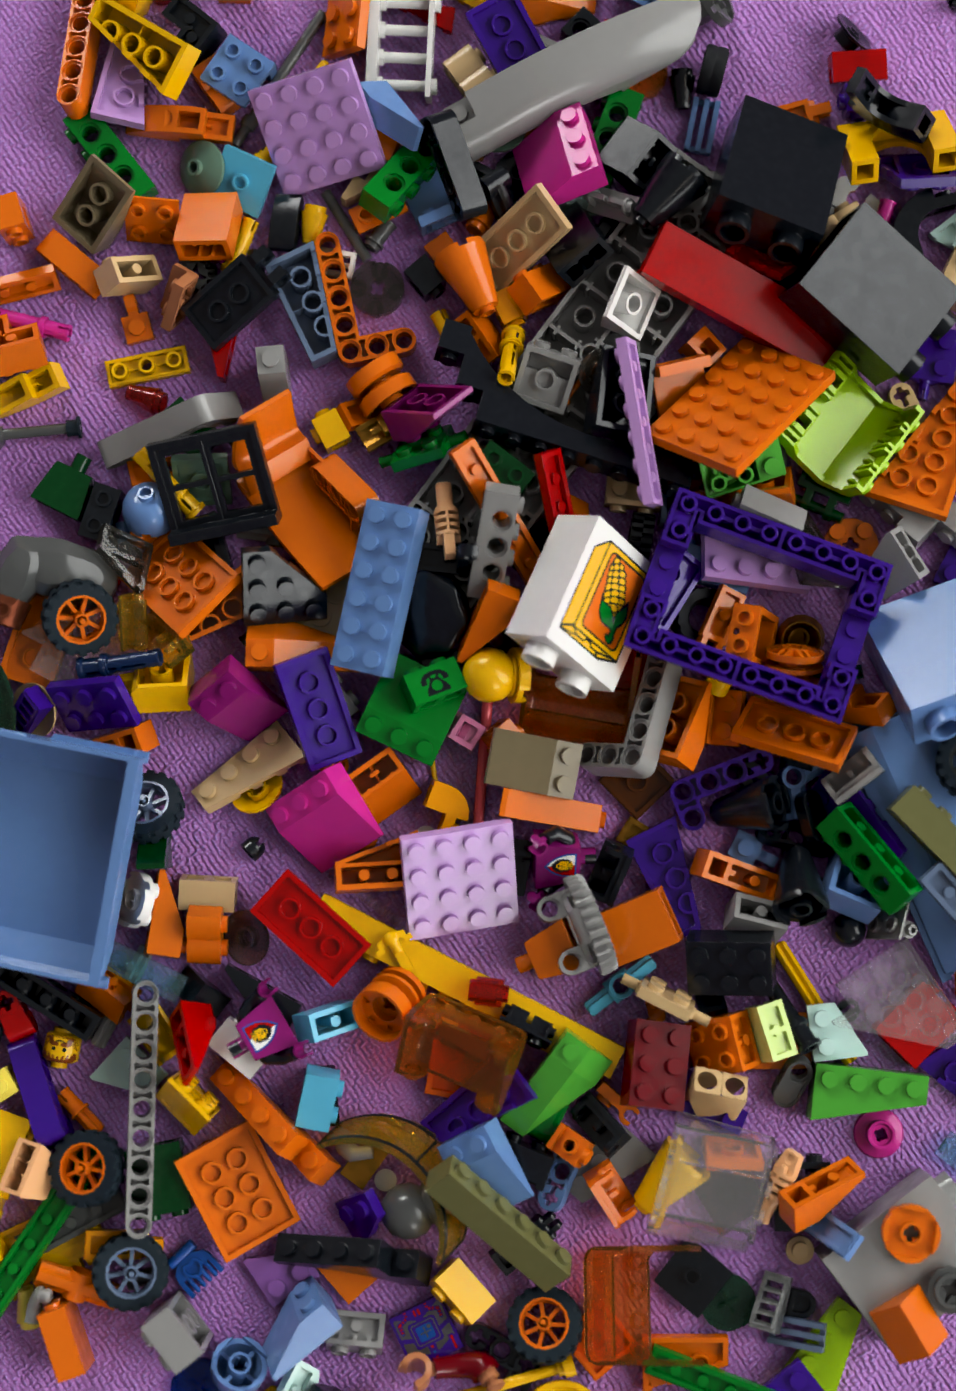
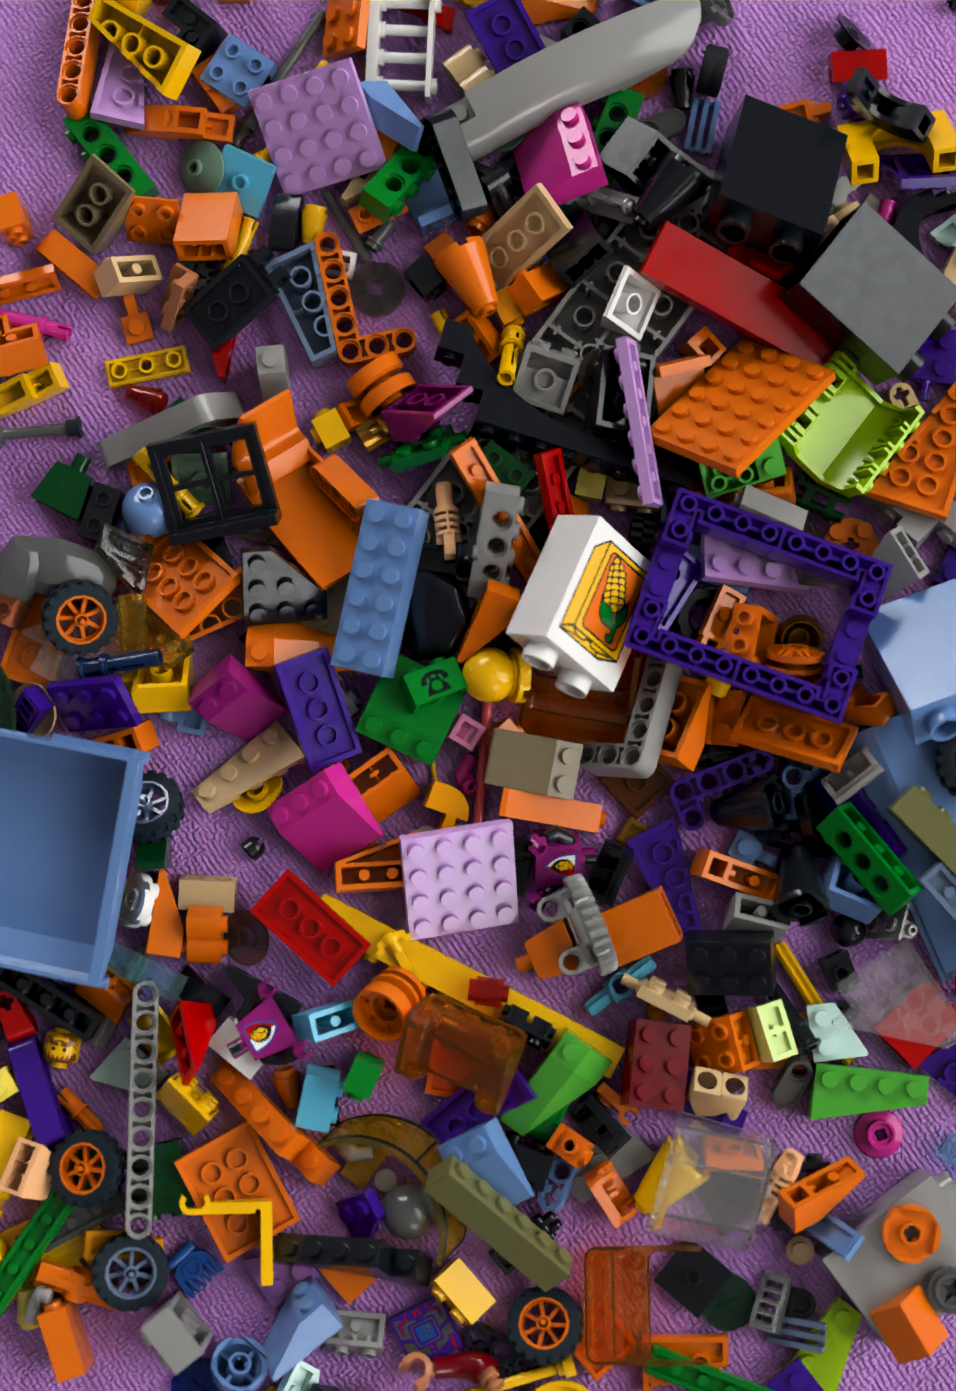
(187, 721): none -> medium blue plate
(244, 1206): none -> yellow hinge
(287, 1084): none -> orange cone
(363, 1076): none -> green arch
(464, 774): none -> dark pink arm
(589, 486): none -> light yellow brick
(668, 122): none -> dark grey piece
(715, 754): none -> black axle
(832, 963): none -> black brick

